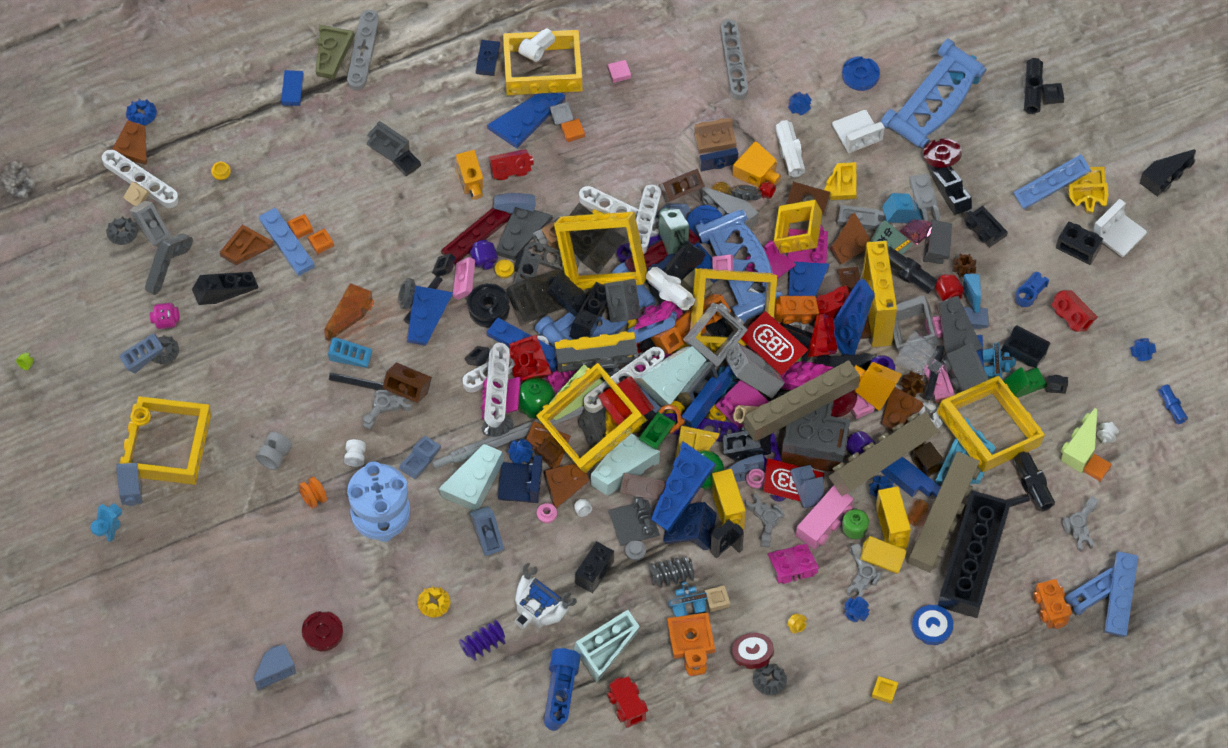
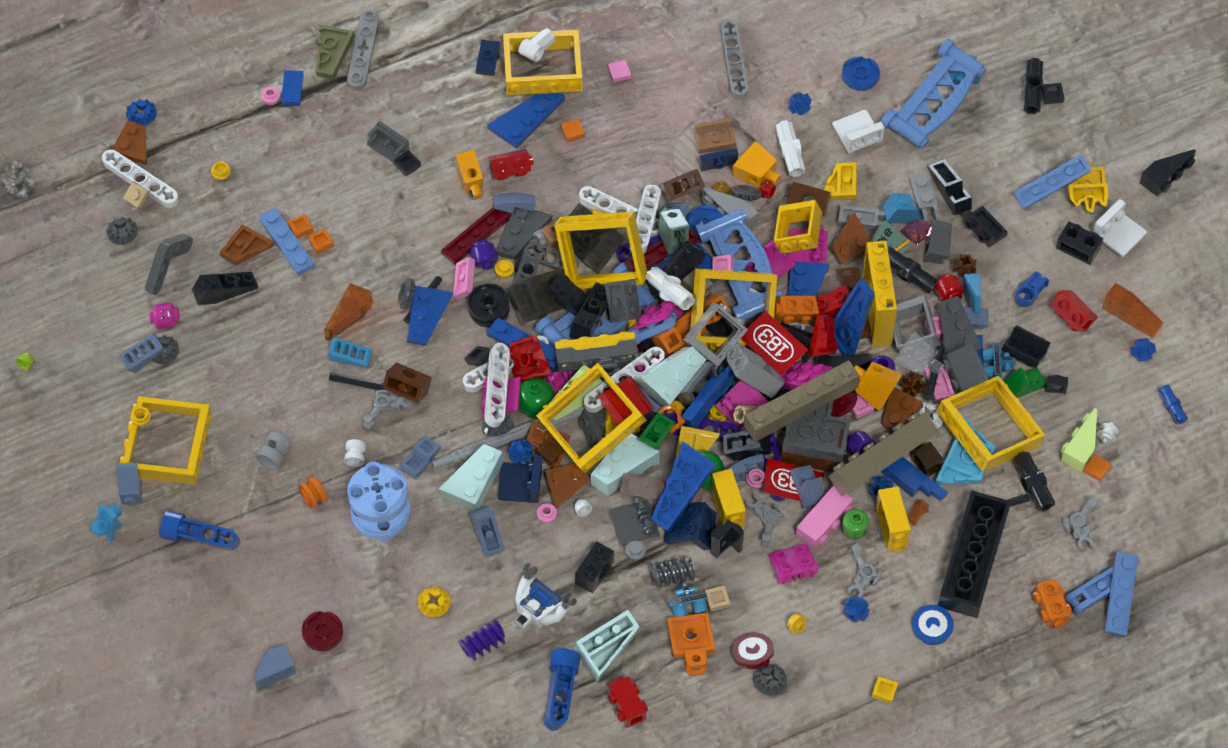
(149, 222): light grey slope -> none
(177, 527): none -> blue beam
(270, 100): none -> bright pink plate
(444, 265): black plate -> none
(561, 113): plate -> none
(883, 554): yellow slope -> none
(942, 153): dark red tile -> none
(943, 512): dark tan brick -> none
(1131, 310): none -> clear orange slope

